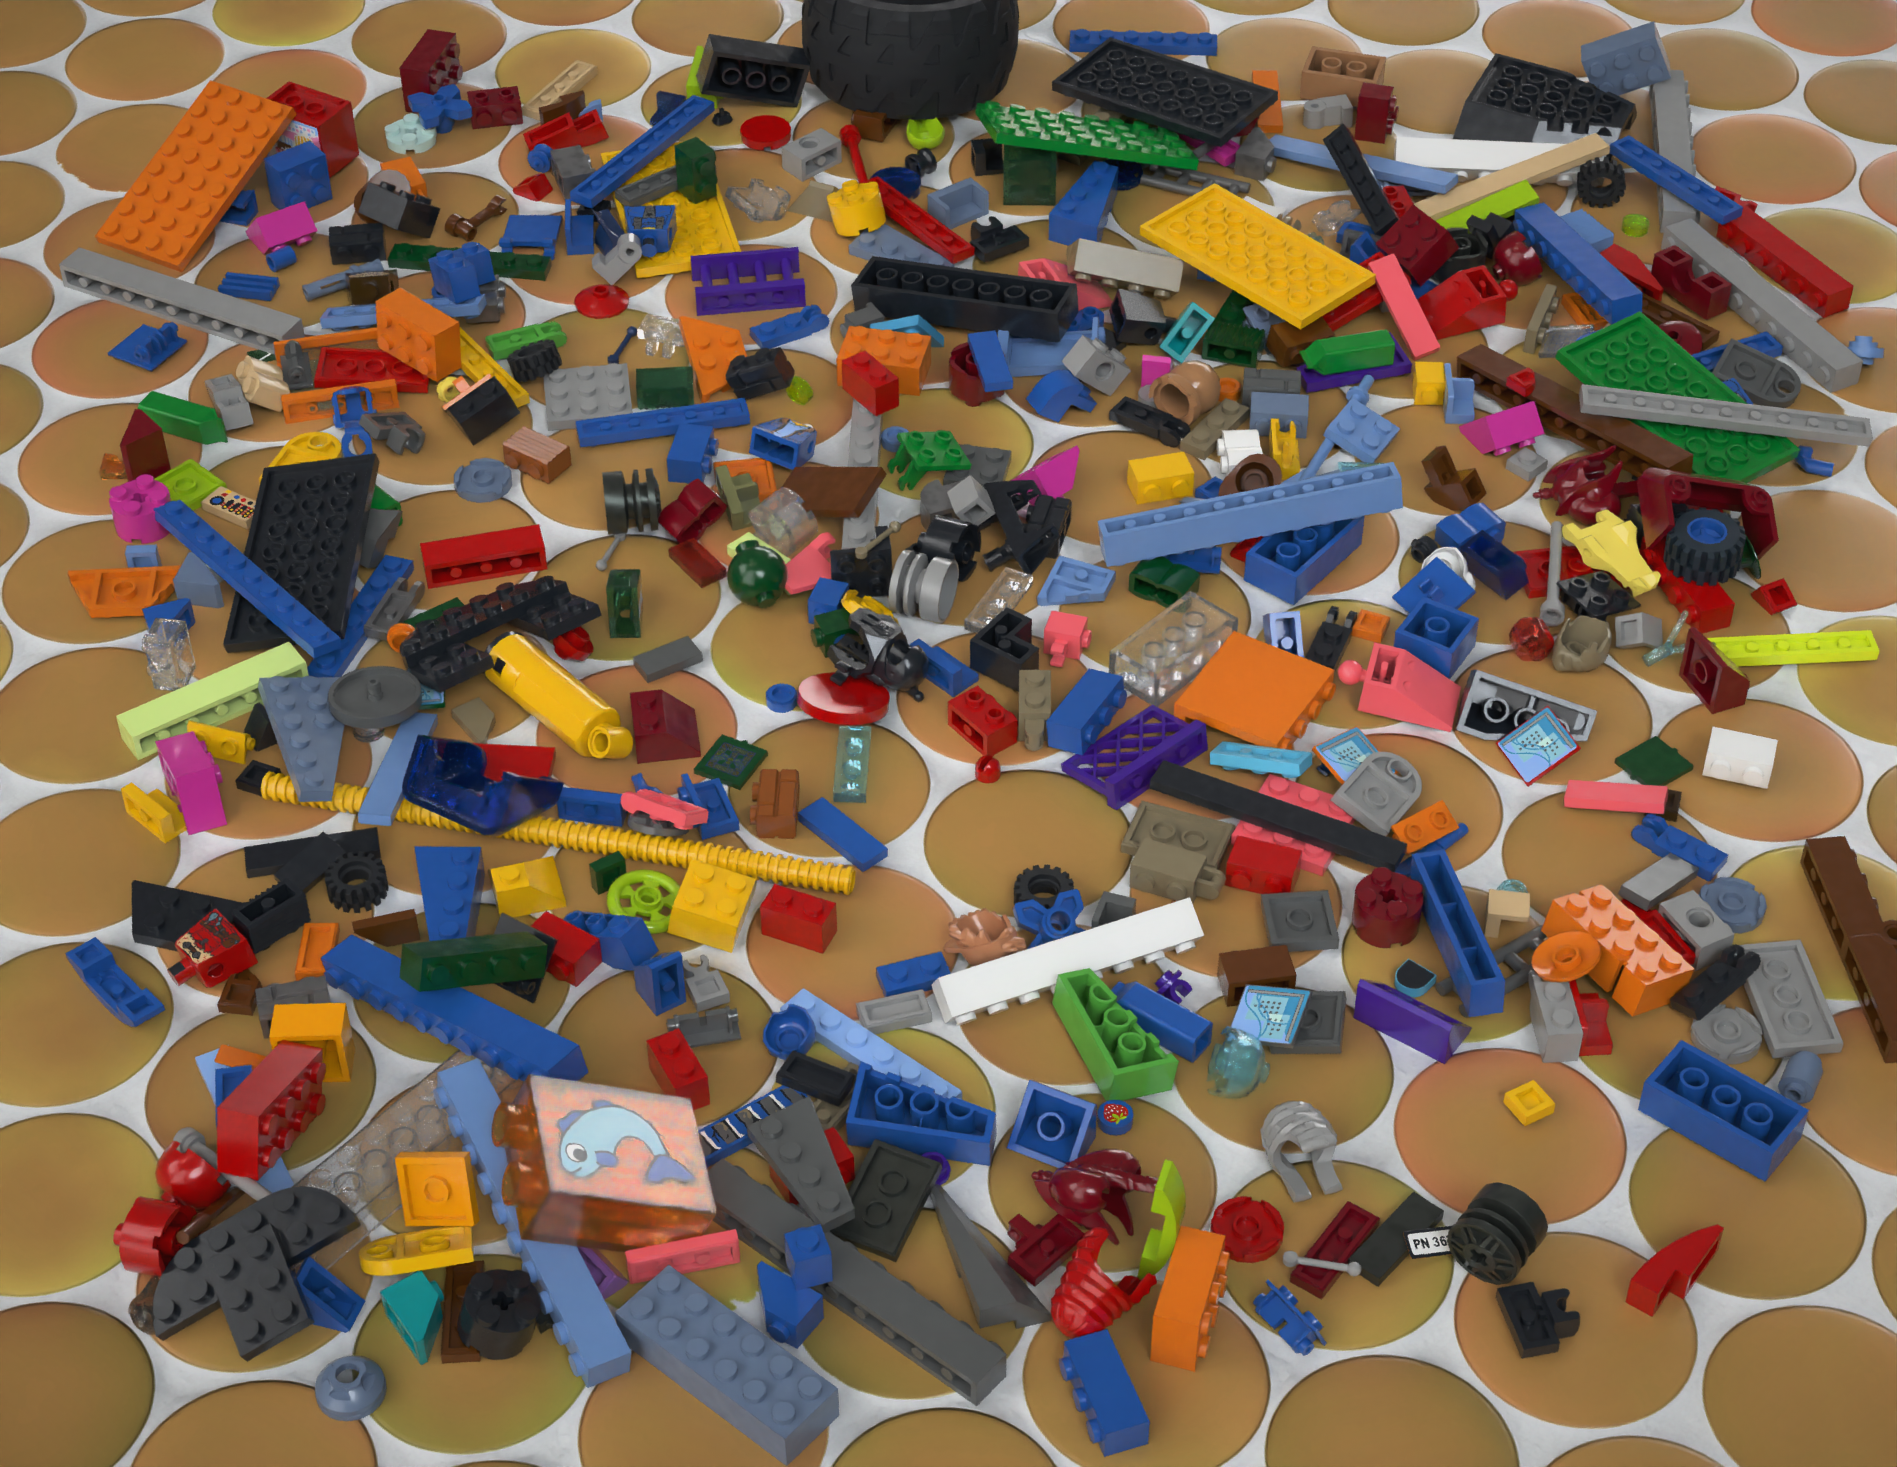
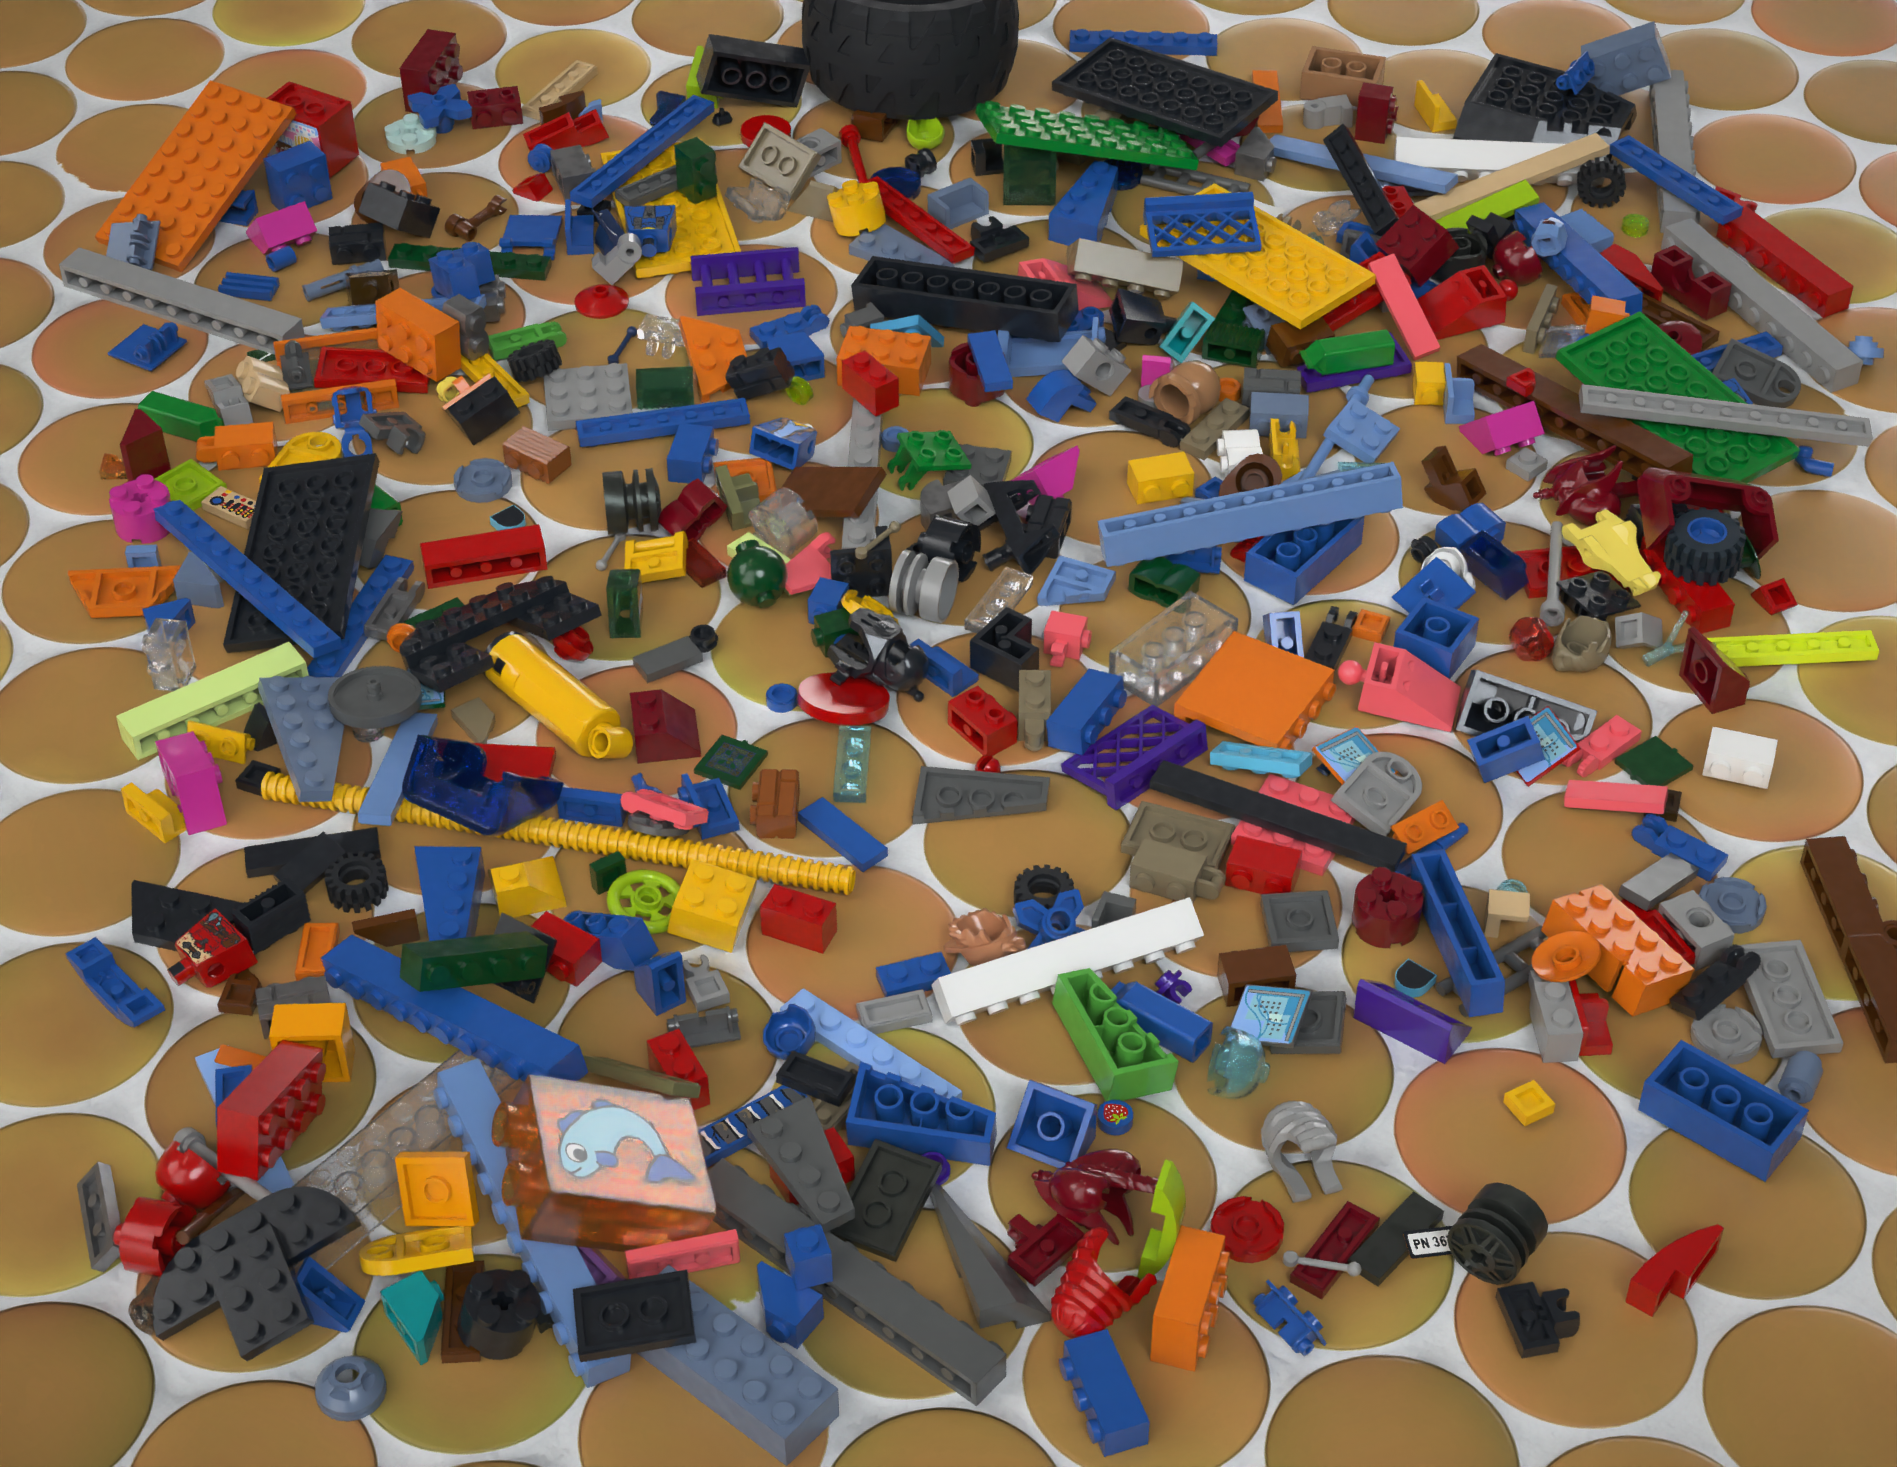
(99, 1215): none -> flat silver plate
(134, 241): none -> sand blue hinge
(239, 446): none -> orange brick
(472, 322): none -> flat silver brick
(508, 518): none -> black tile
(634, 1316): none -> black tile
(642, 1077): none -> olive tile
(658, 557): none -> yellow plate
(704, 637): none -> black plate
(779, 160): none -> dark tan tile
(801, 352): none -> blue torso
(970, 794): none -> dark grey wing
(1200, 210): none -> blue fence
(1433, 109): none -> yellow panel
(1506, 749): none -> blue brick
(1549, 237): none -> medium blue rock
(1577, 74): none -> blue hinge
(1604, 313): none -> orange brick
(1604, 745): none -> coral hinge

